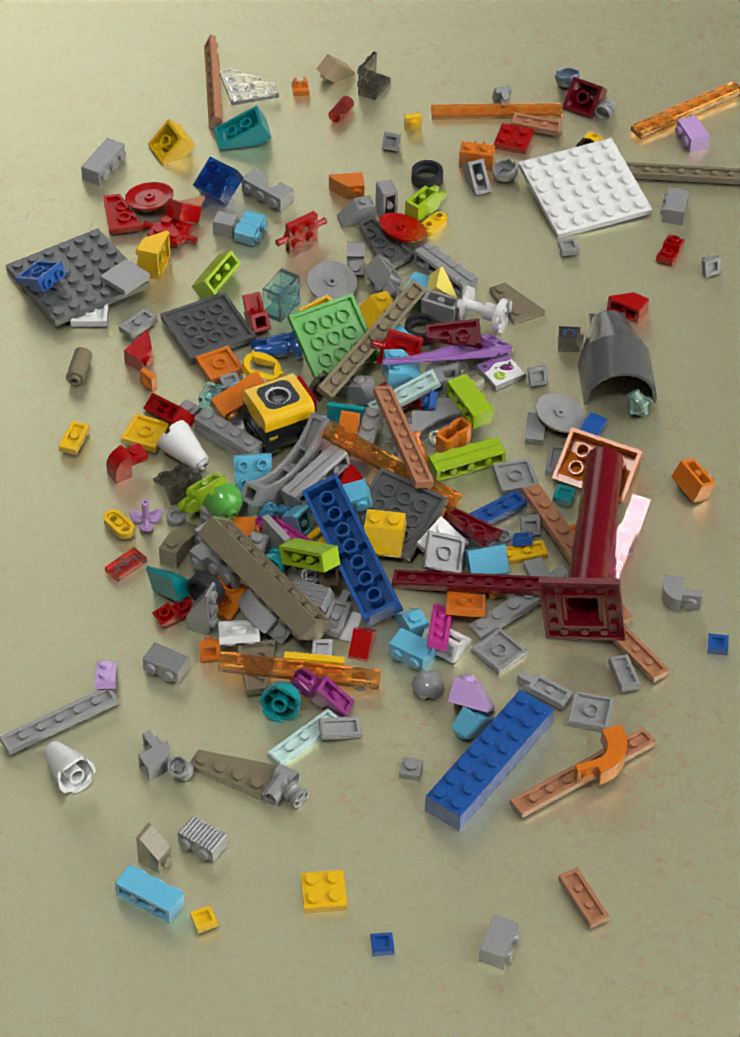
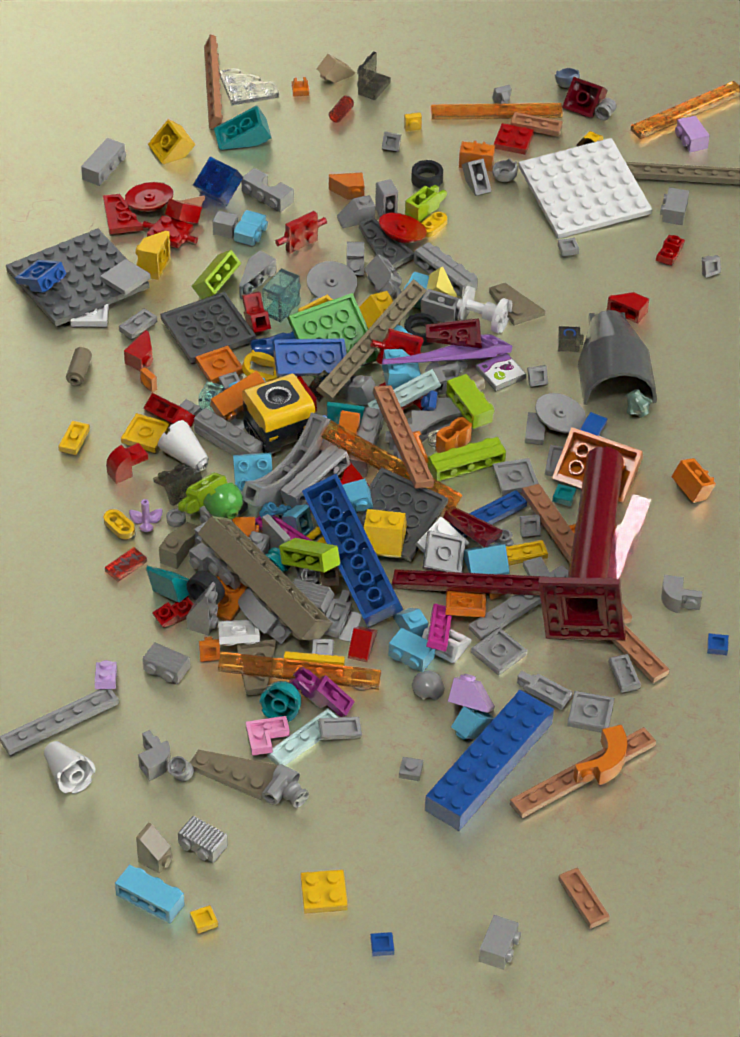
(257, 271): none -> light grey slope
(262, 730): none -> bright pink plate
(307, 356): none -> blue plate
(522, 539): blue tile -> none

